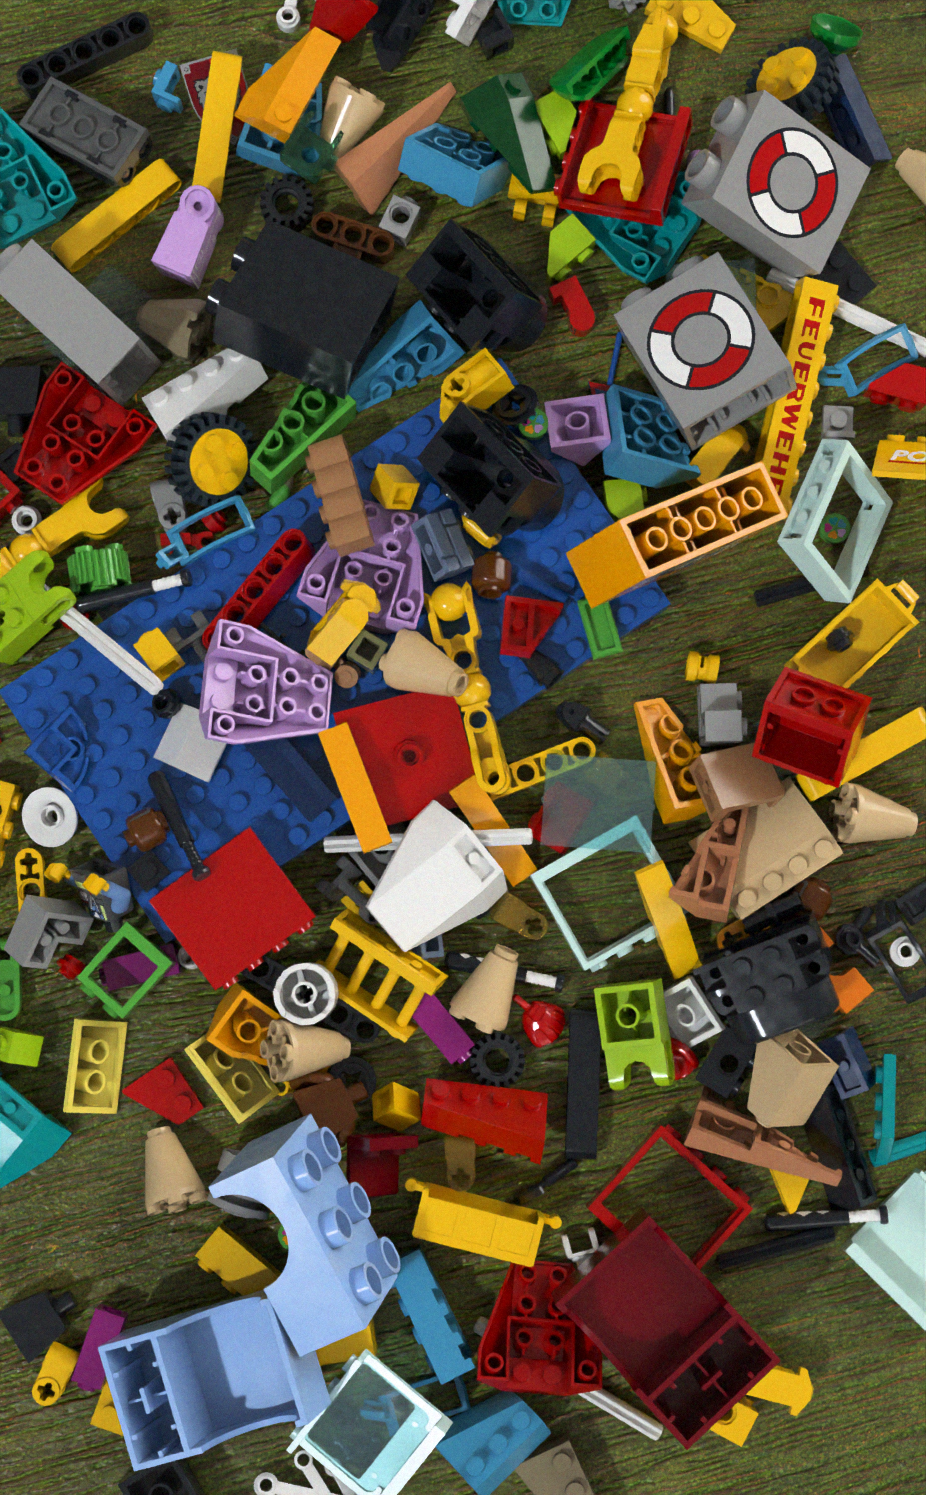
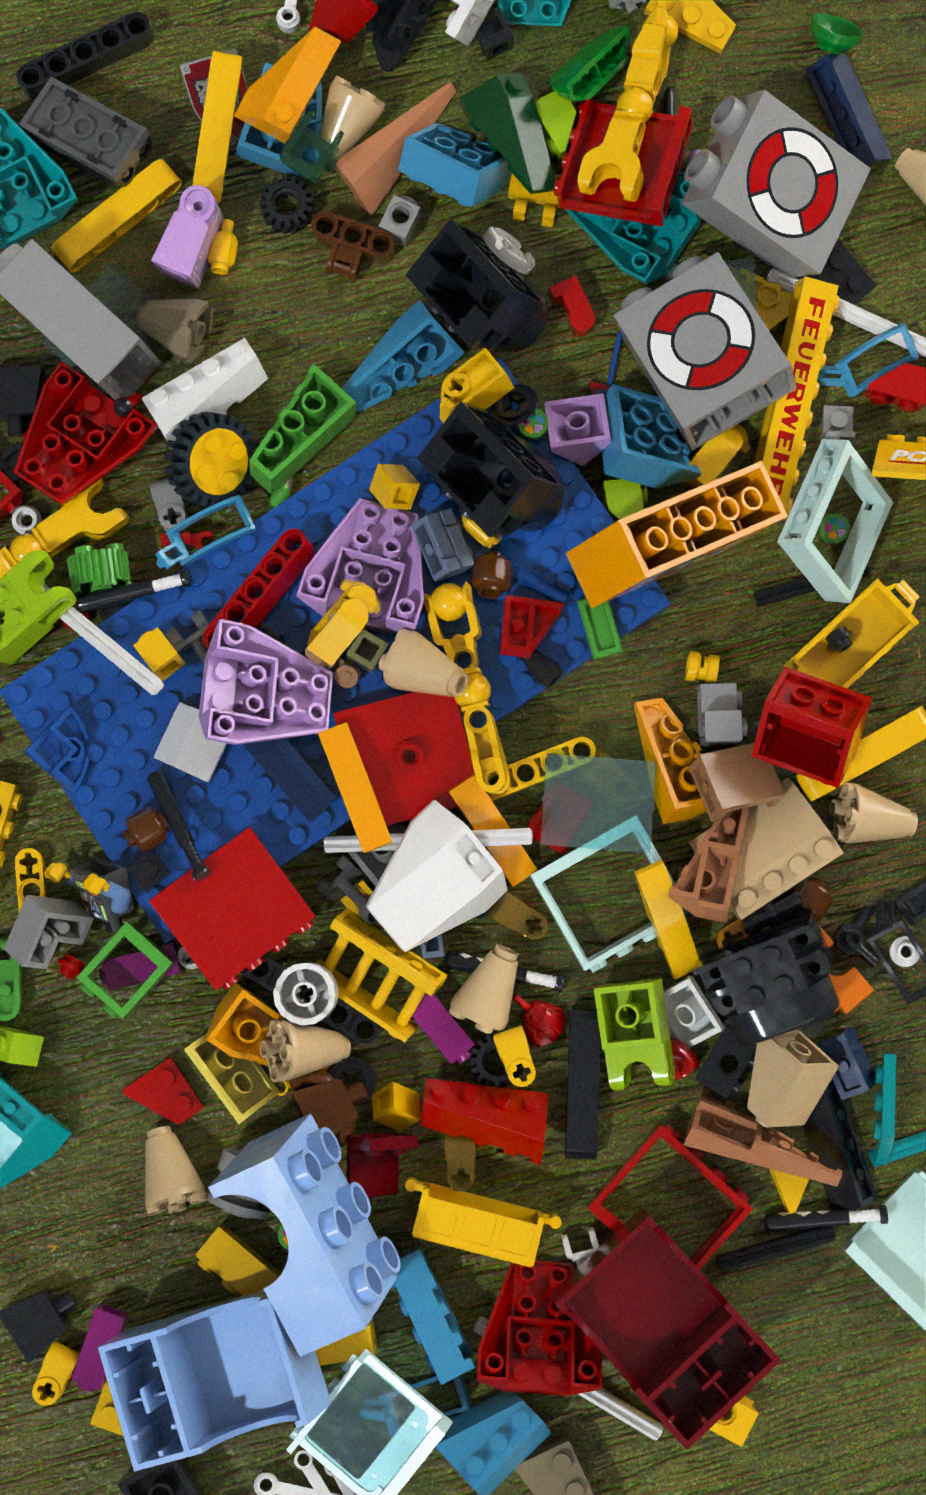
(39, 821): white dish -> none
(95, 1066): light yellow slope -> none
(124, 405): none -> black piece
(164, 85): dark azure bracket -> none
(166, 703): black plate -> none
(215, 522): red plate -> none
(223, 249): none -> yellow plant
(302, 307): black brick -> none
(340, 496): medium nougat brick -> none
(508, 250): none -> white tile
(514, 1050): none -> yellow piece
(548, 1180): black piece -> none
(567, 246): lime slope -> none
(576, 718): black piece -> none
(786, 1388): yellow piece -> none
(798, 76): wheel -> none

